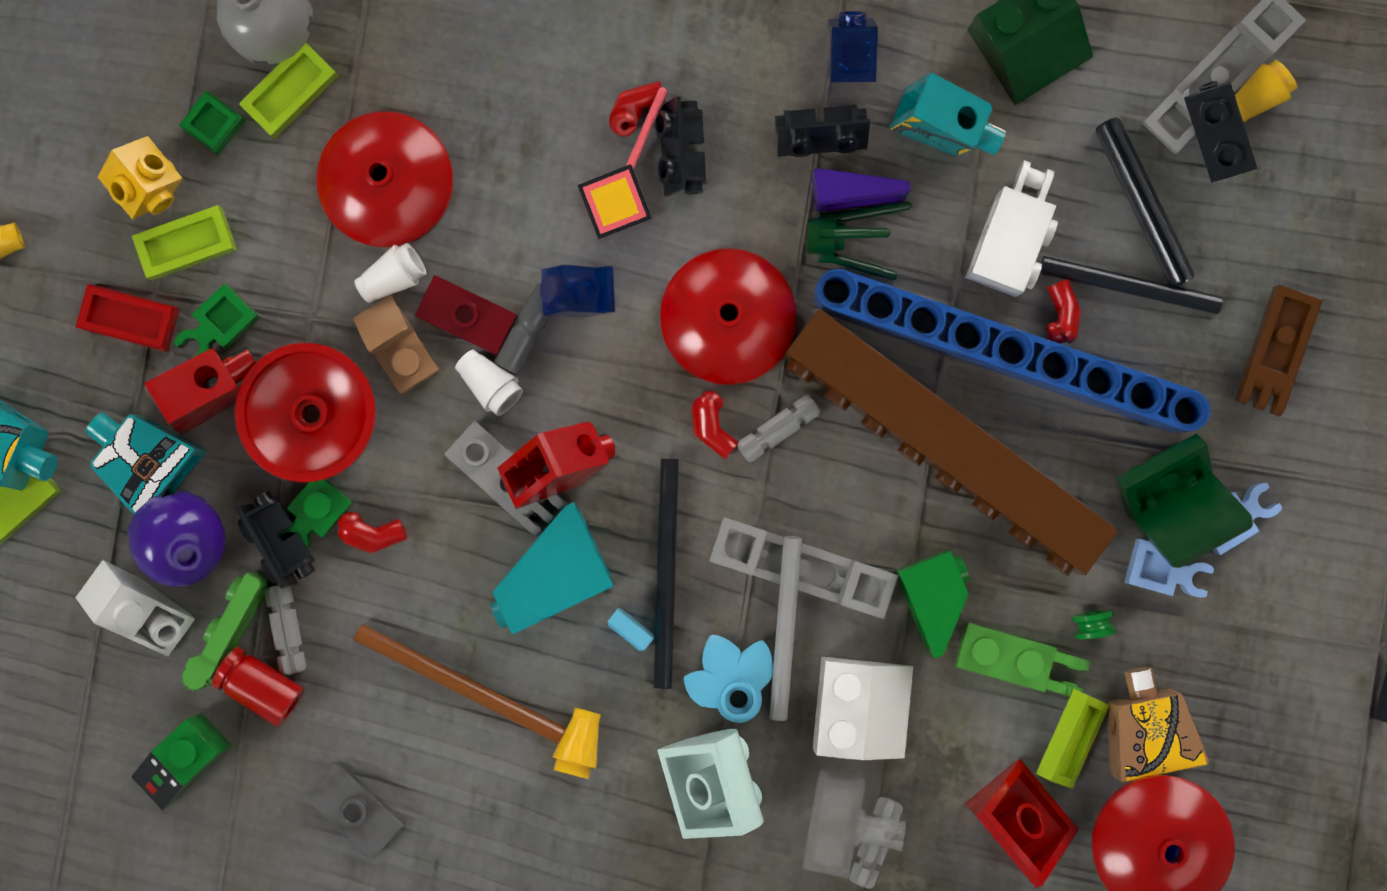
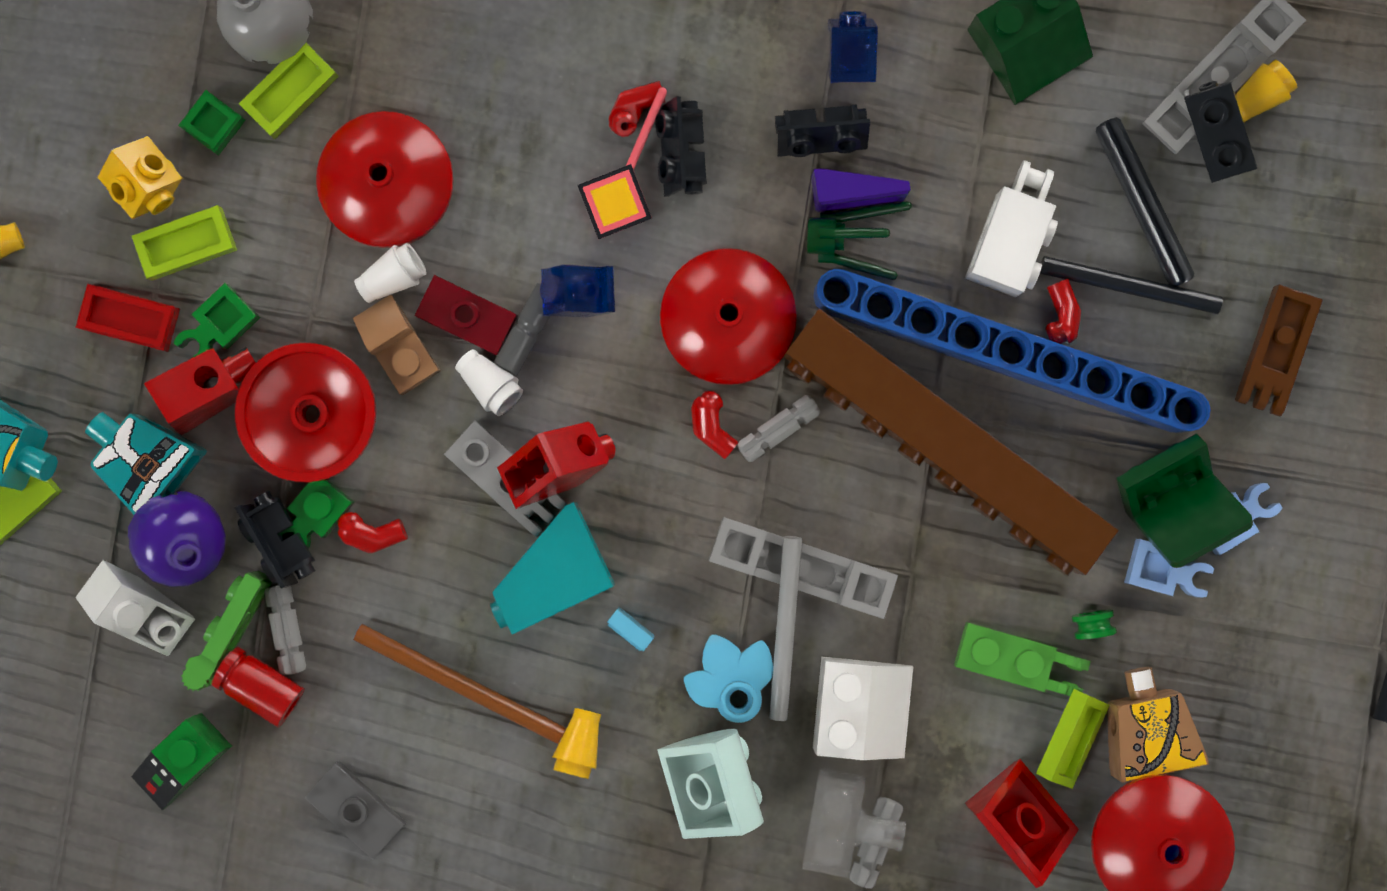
(666, 573): black piece -> none
(935, 596): green slope -> none
(946, 118): teal torso -> none

